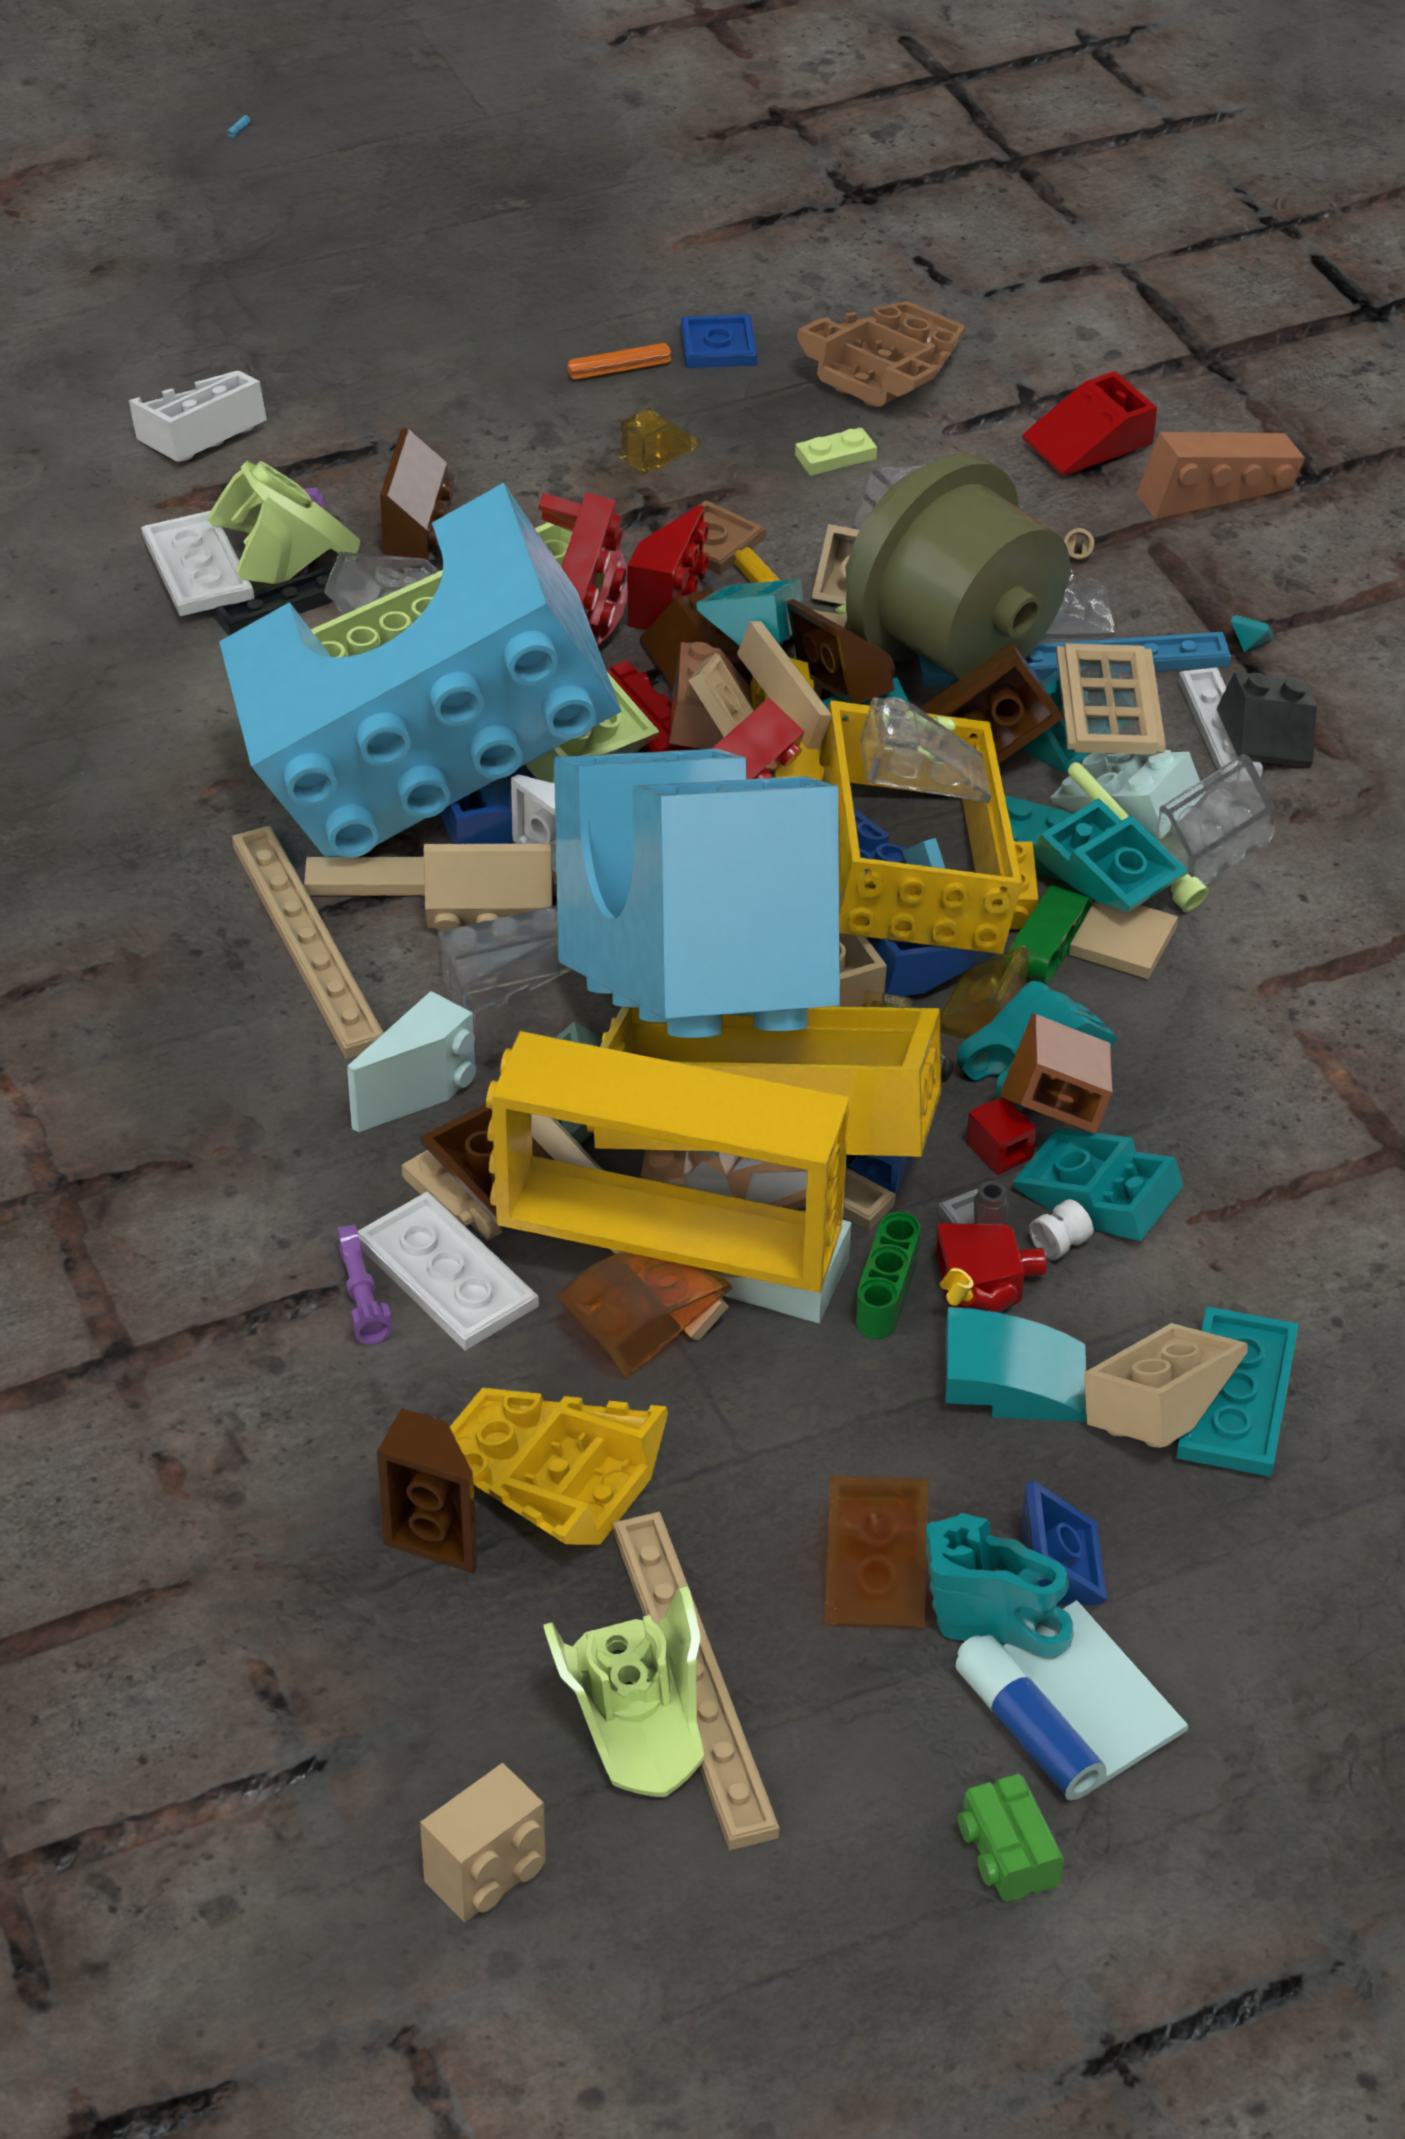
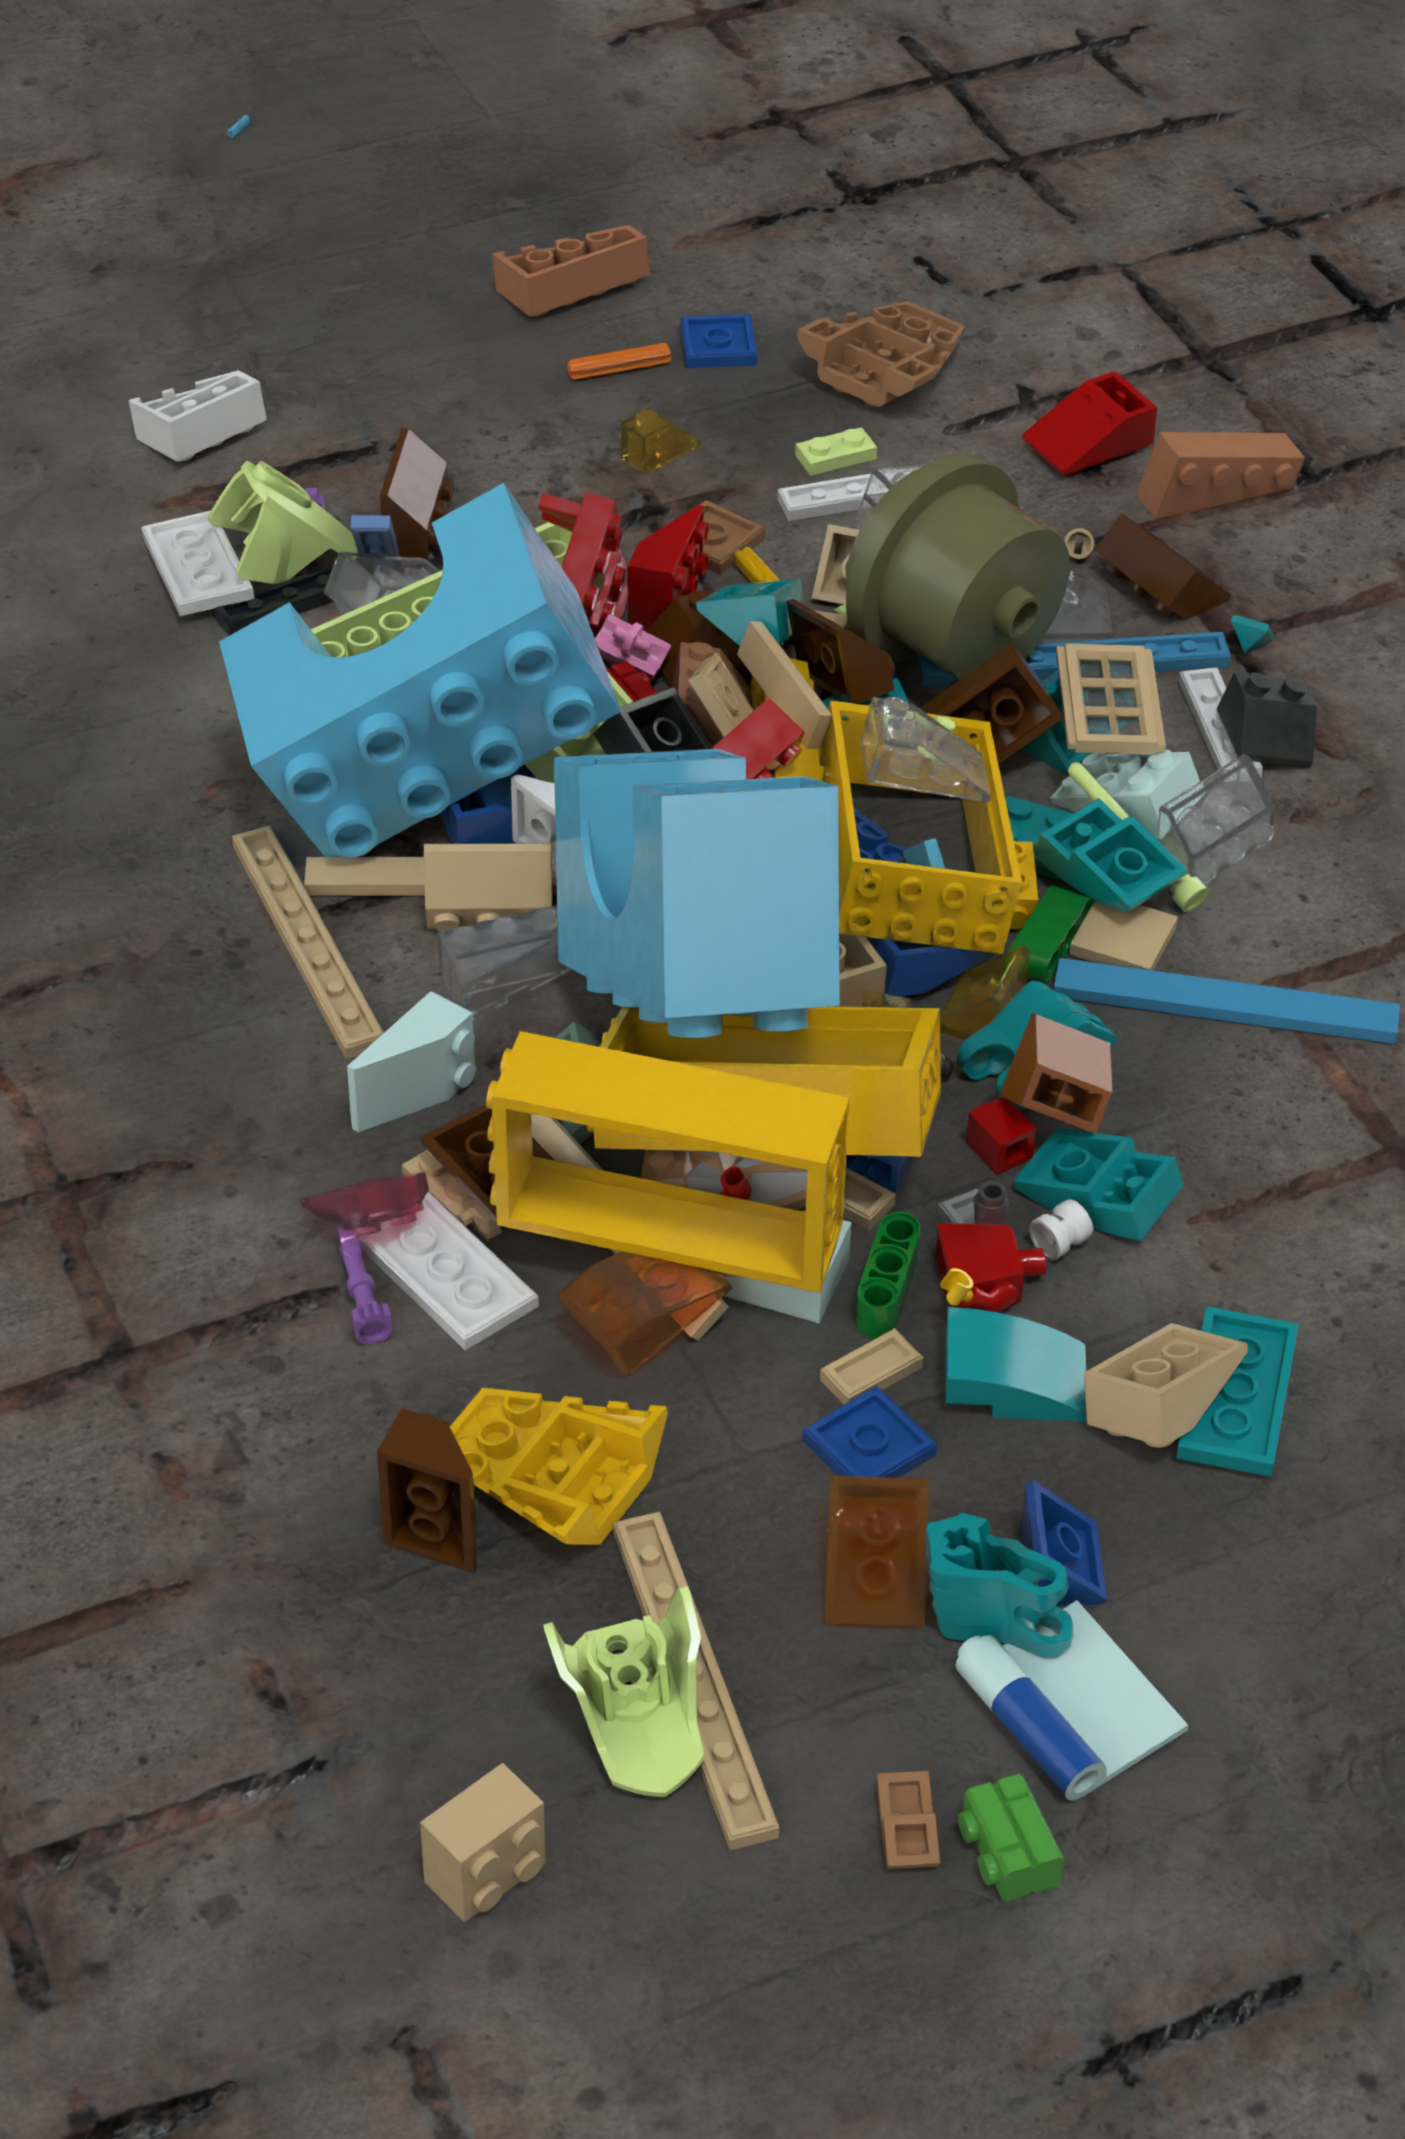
(370, 1202): none -> clear pink slope
(374, 535): none -> medium blue tile
(571, 269): none -> nougat wedge
(623, 642): none -> bright pink hips
(652, 725): none -> pearl dark grey slope
(735, 1184): none -> red hand
(823, 497): none -> white tile
(870, 1438): none -> blue tile
(871, 1365): none -> tan tile
(907, 1820): none -> medium nougat slope
(1158, 570): none -> reddish brown slope
(1228, 1000): none -> dark azure tile

